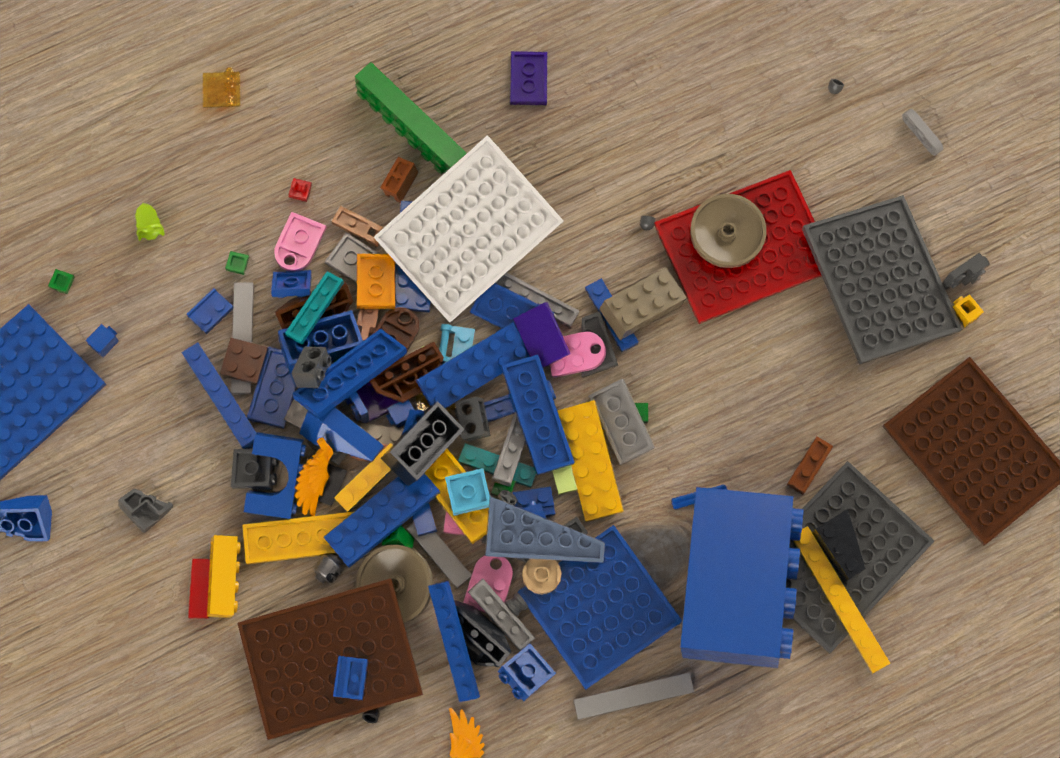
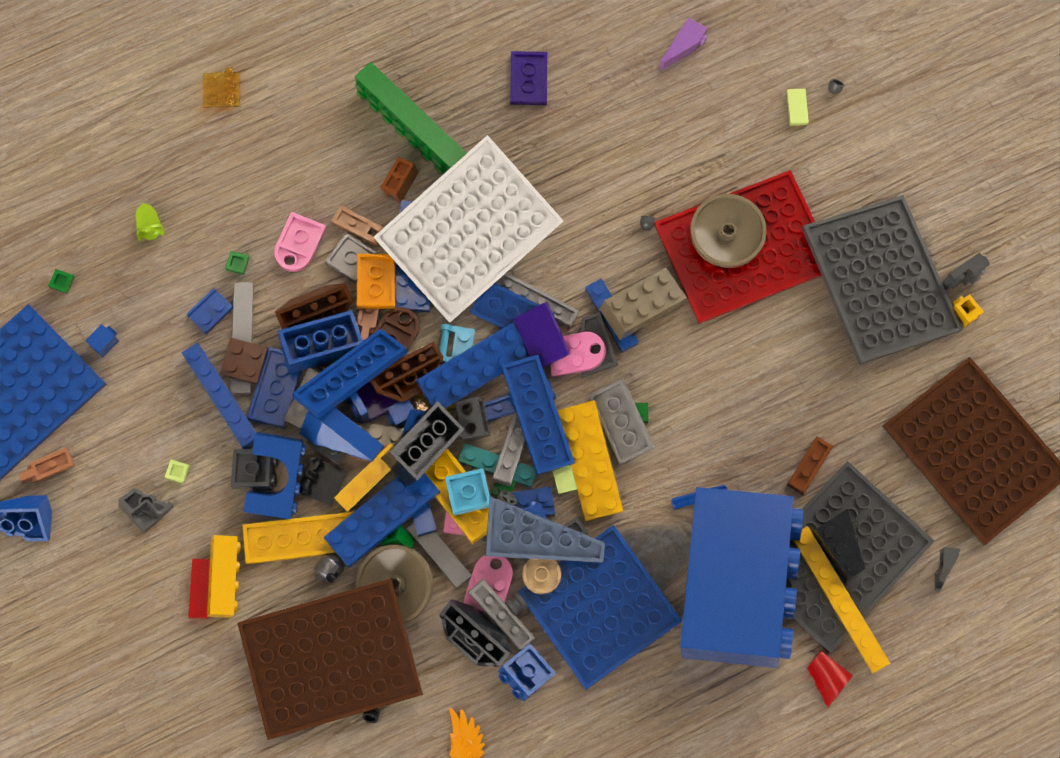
(48, 466): none -> nougat hinge
(177, 471): none -> yellowish green tile
(291, 283): blue plate -> none
(300, 189): red tile -> none
(311, 367): dark grey brick -> none
(313, 478): light orange animal -> none
(314, 307): teal plate -> none
(350, 677): blue plate -> none
(454, 641): blue plate -> none
(633, 696): light grey tile -> none
(685, 43): none -> medium lavender slope
(797, 107): none -> yellowish green tile
(828, 677): none -> red slope
(922, 132): light grey beam -> none
(947, 560): none -> dark grey slope

